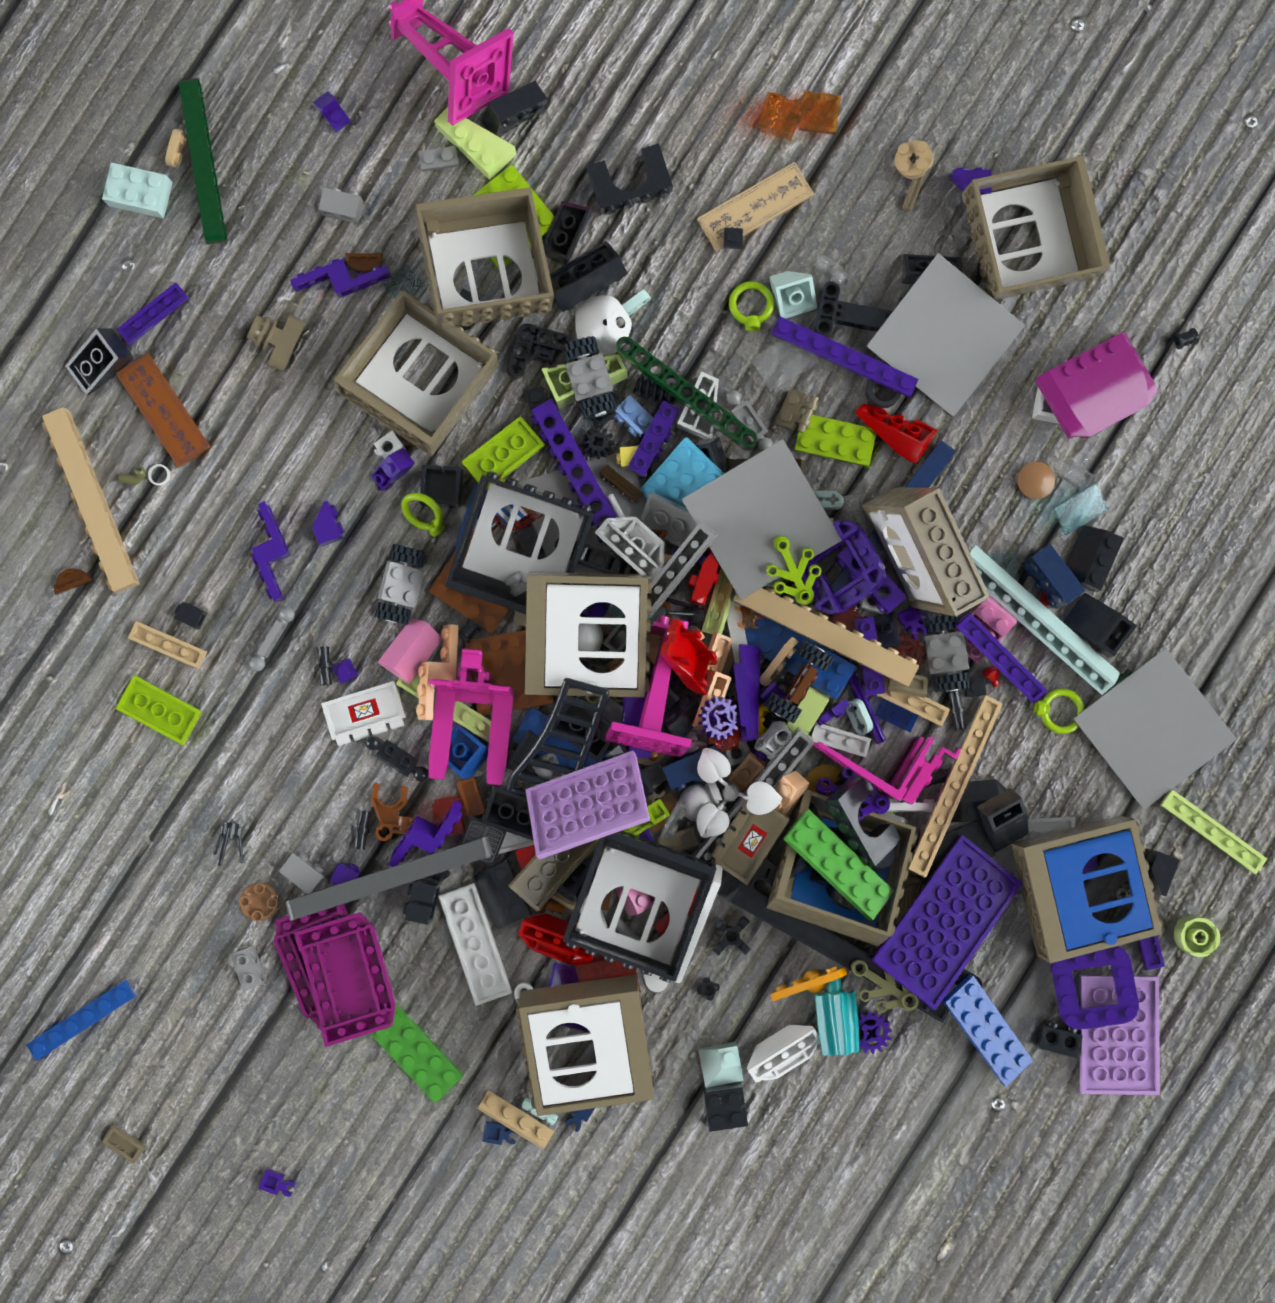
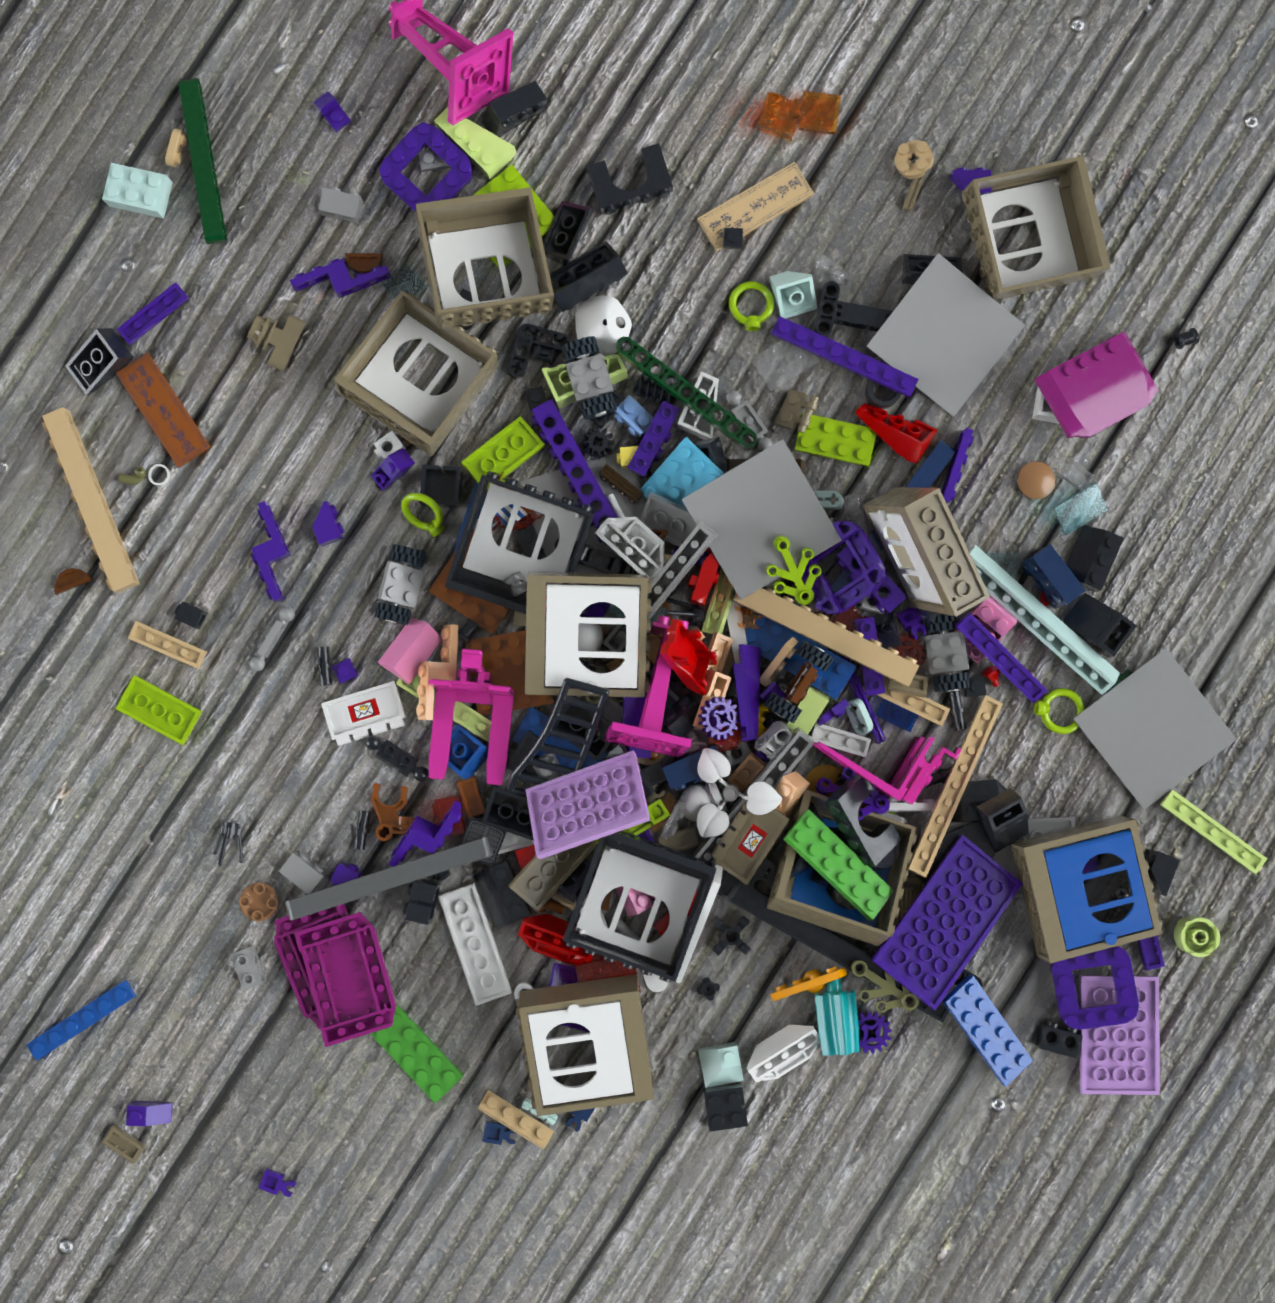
(148, 1113): none -> dark purple slope
(408, 148): none -> dark purple plate
(636, 302): light aqua beam -> none
(959, 458): none -> dark purple plate

